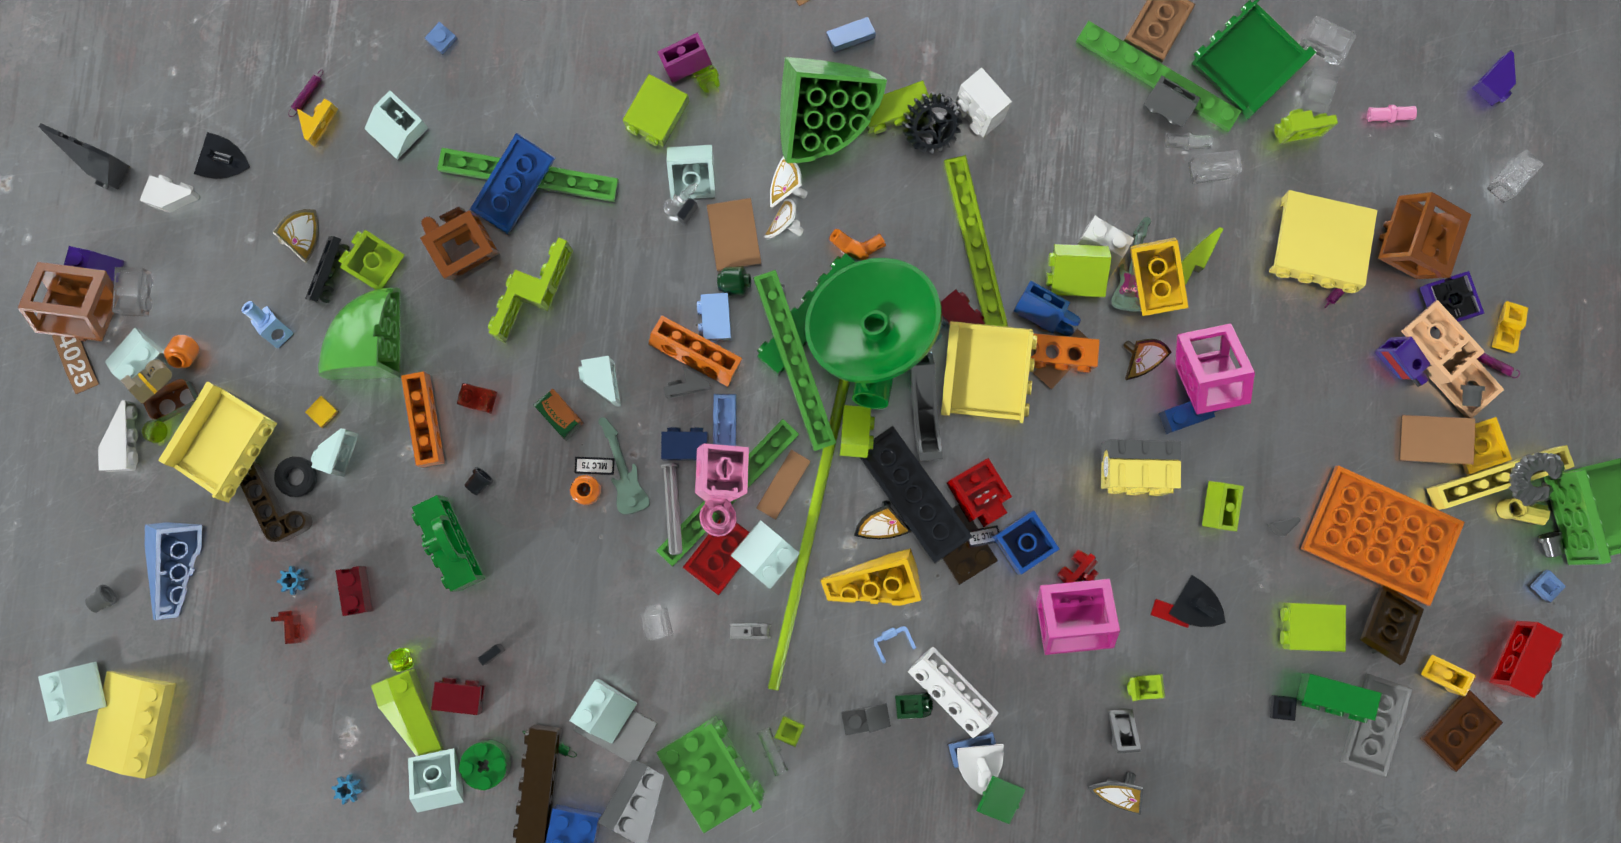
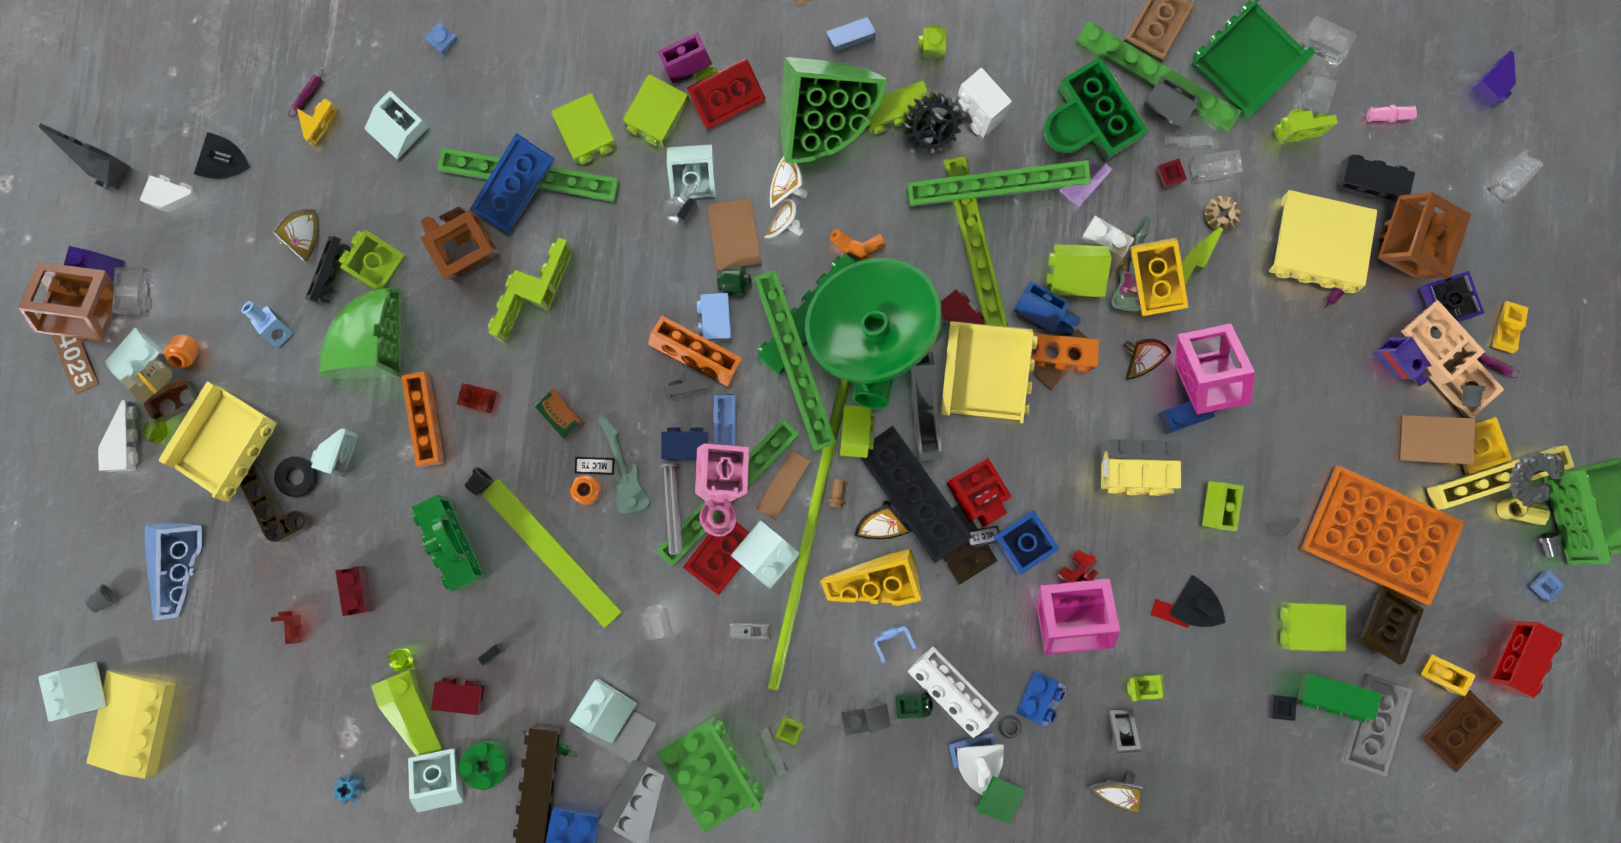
(285, 580): dark azure gear -> none
(321, 411): yellow tile -> none
(551, 553): none -> lime tile
(584, 129): none -> lime brick
(601, 377): light aqua slope -> none
(726, 93): none -> red tile
(838, 494): none -> medium nougat pin
(933, 42): none -> lime brick
(999, 183): none -> bright green plate
(1004, 720): none -> dark grey piece
(1042, 699): none -> blue bracket
(1079, 194): none -> lavender panel
(1095, 113): none -> green brick
(1171, 173): none -> dark red plate
(1212, 211): none -> tan gear
(1375, 178): none -> black brick

